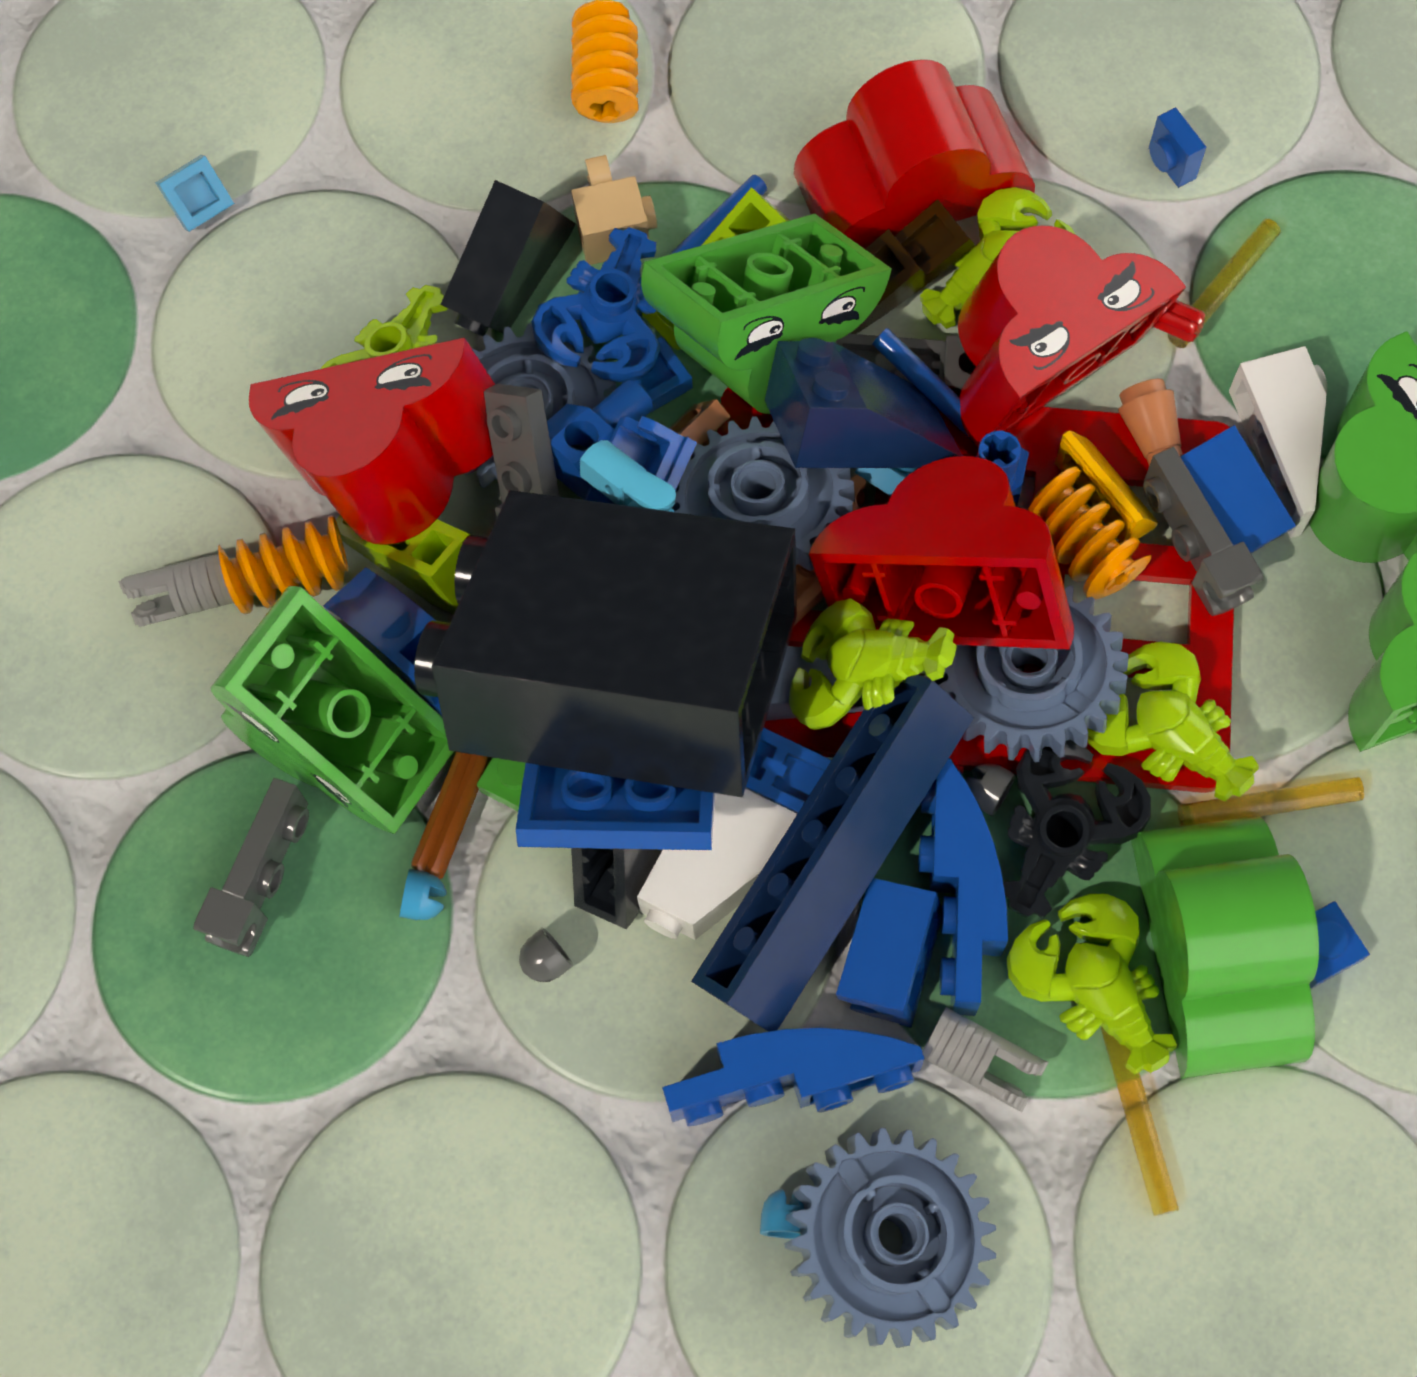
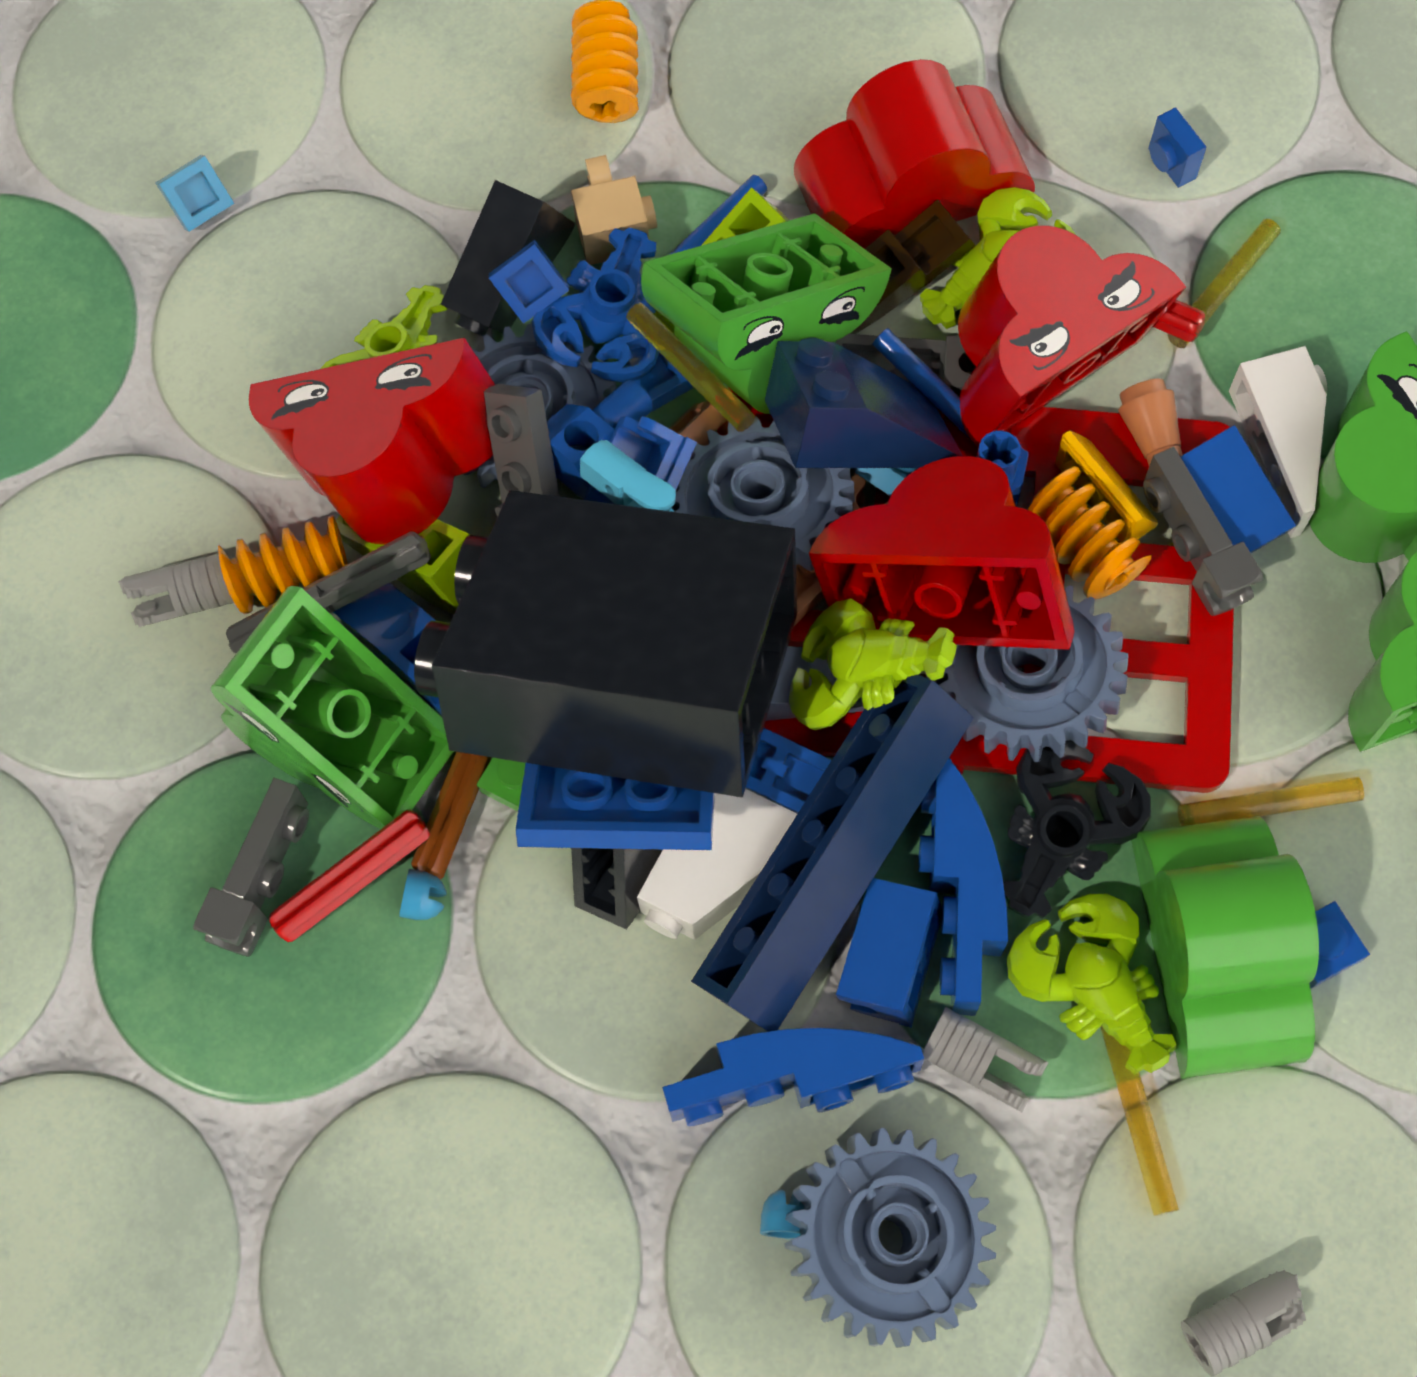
(349, 875): none -> axle
(350, 581): none -> dark grey axle
(528, 281): none -> blue plate
(543, 957): dark grey hinge -> none
(690, 367): none -> clear yellow bar
(990, 786): dark grey hinge -> none
(1174, 723): lime animal -> none
(1245, 1322): none -> light grey hinge

